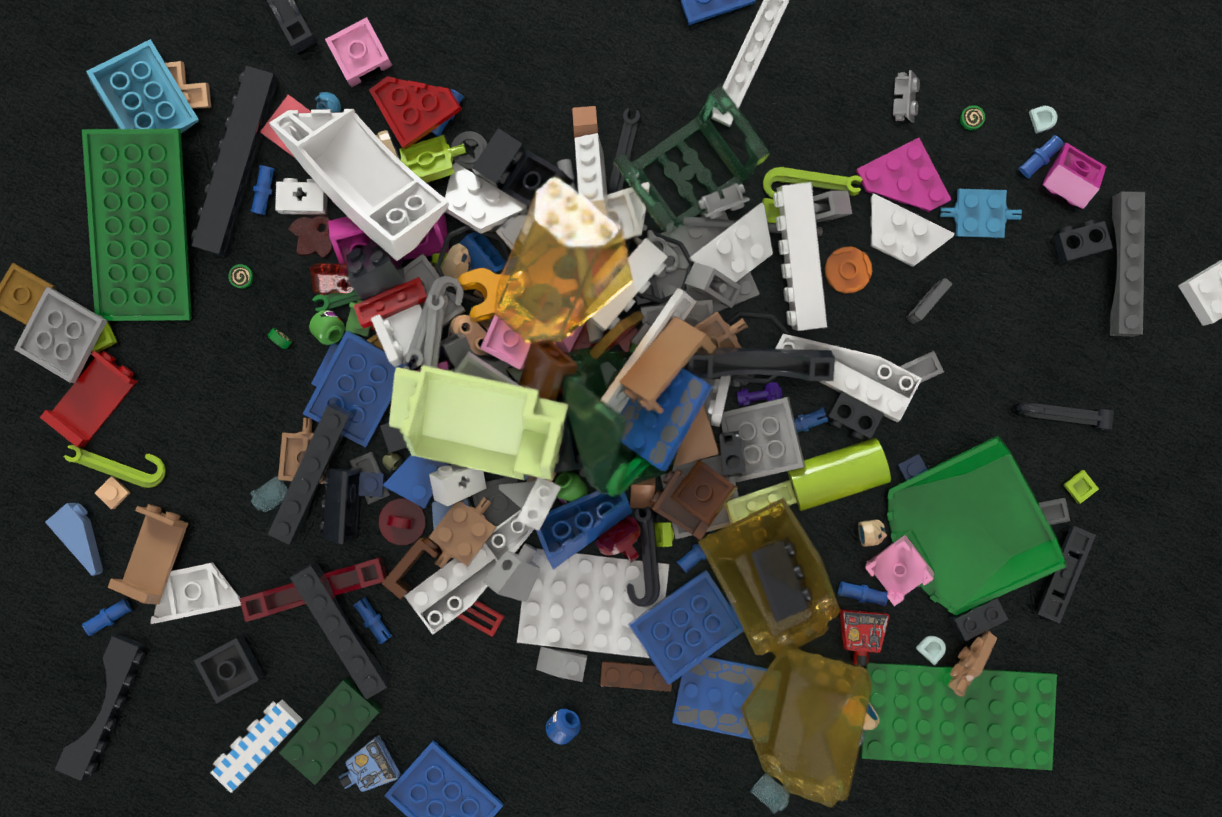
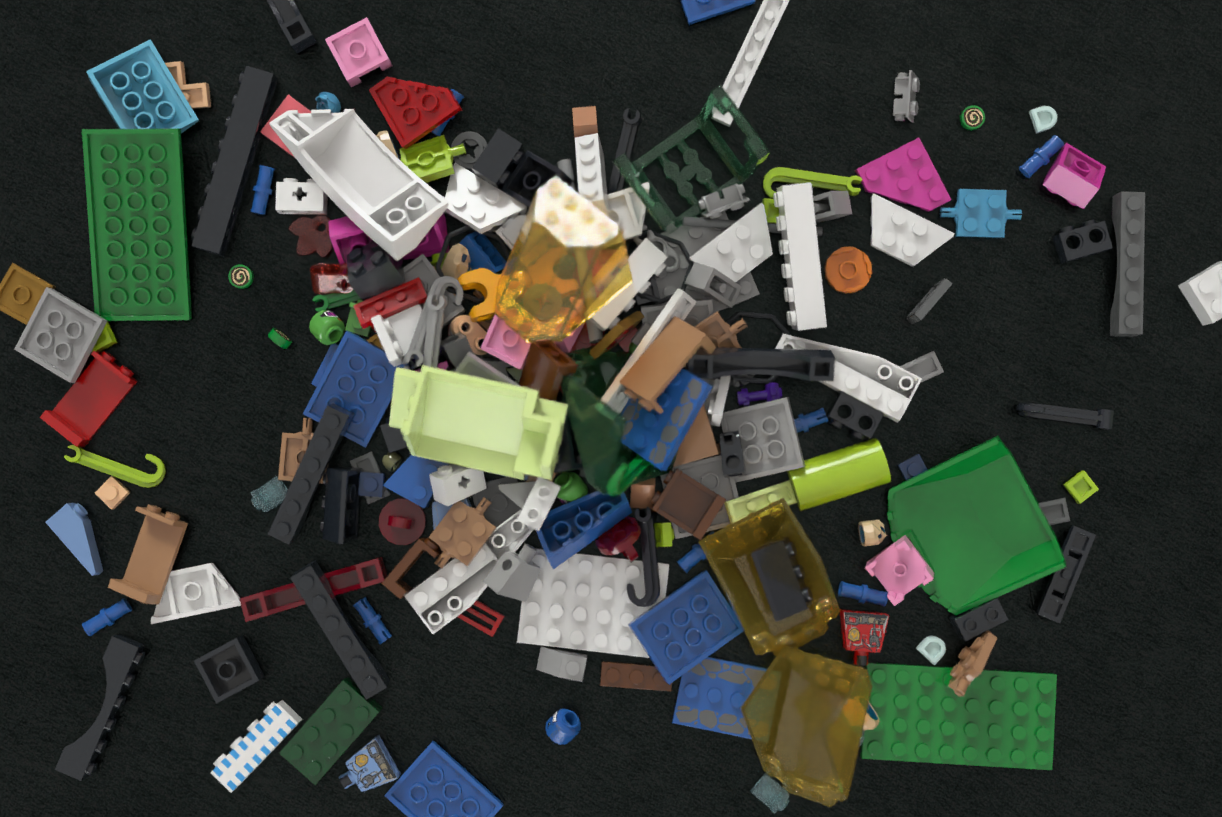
(704, 492): reddish brown tile -> none

